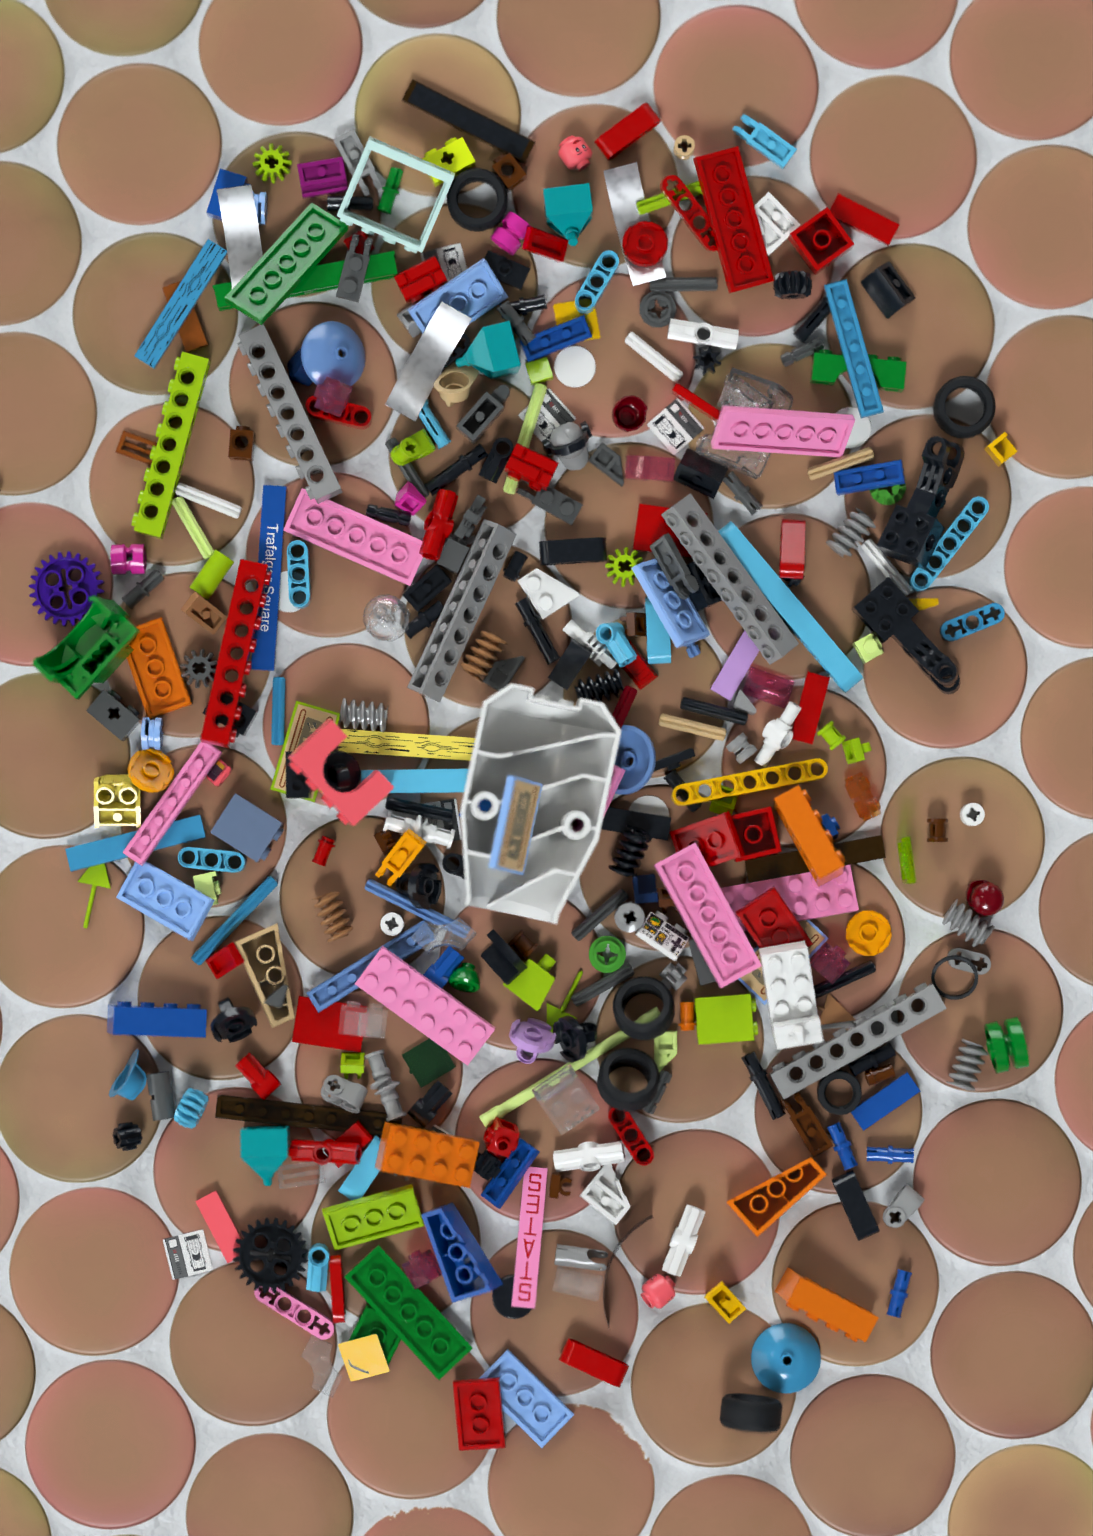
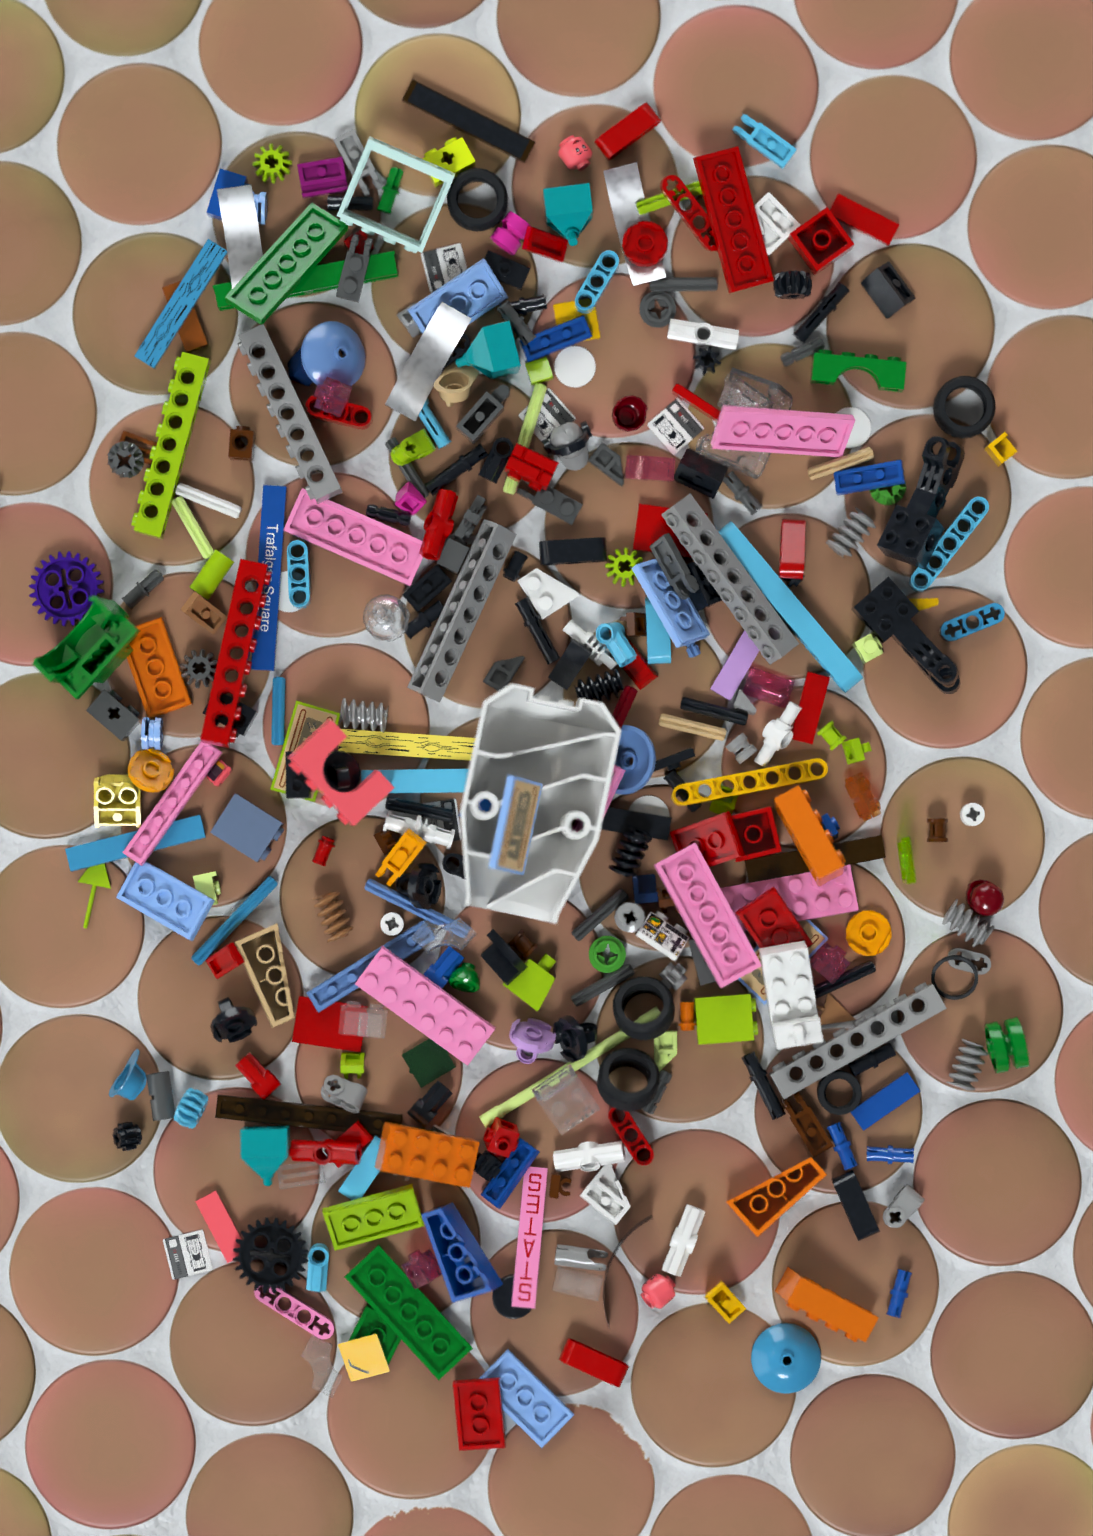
(120, 562): dark pink wheel -> none
(125, 449): none -> dark grey gear
(156, 1021): blue wedge -> none
(223, 859): medium azure beam -> none
(277, 998): dark grey slope -> none
(337, 1288): red beam -> none
(385, 1085): light grey piece -> none
(420, 280): red brick -> none
(482, 655): medium nougat piece -> none
(509, 181): reddish brown brick -> none
(554, 1013): lime piece -> none
(653, 357): white axle -> none
(689, 143): tan bush -> none
(751, 1413): black tyre -> none
(853, 348): dark azure tile -> none
(879, 1074): reddish brown pin -> none
(885, 566): white axle -> none

